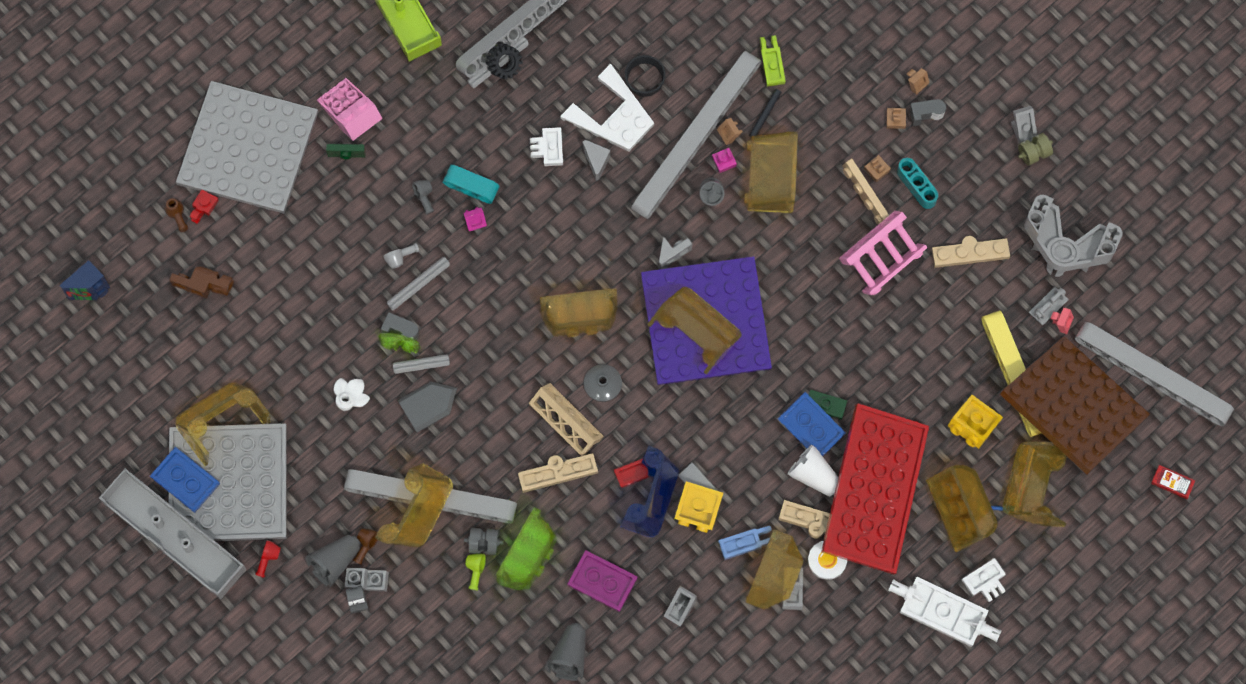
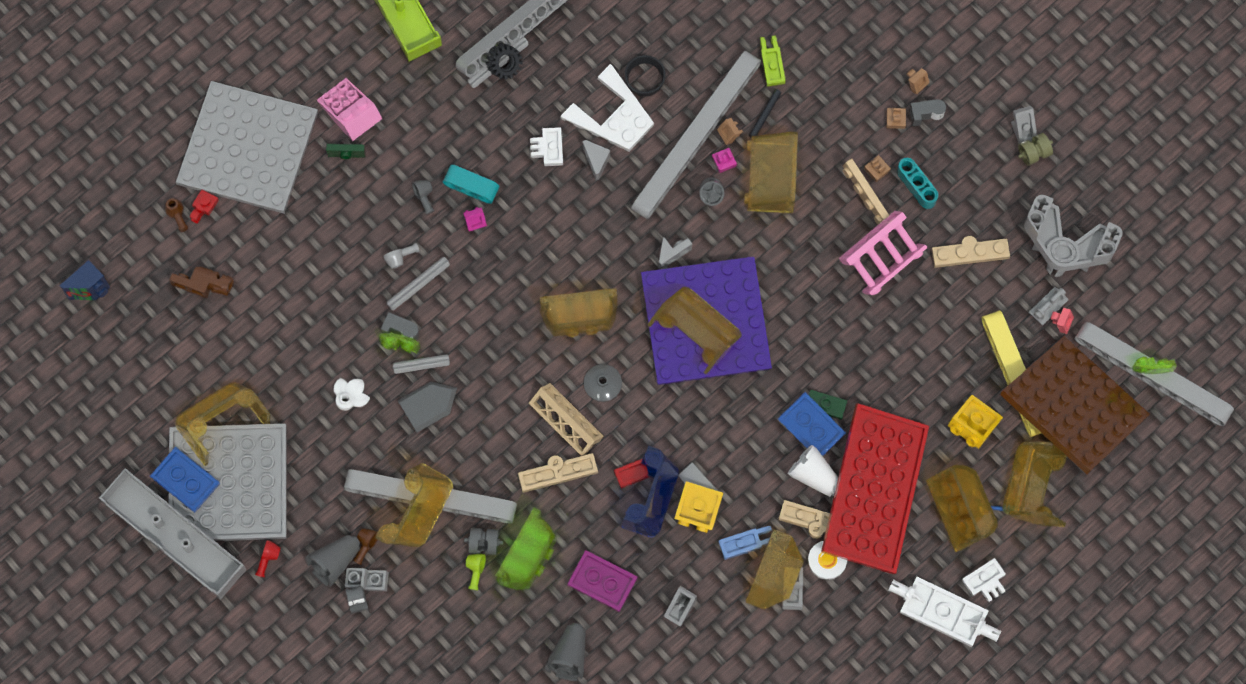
(1149, 366): none -> clear neon green slope
(1173, 482): tile -> none

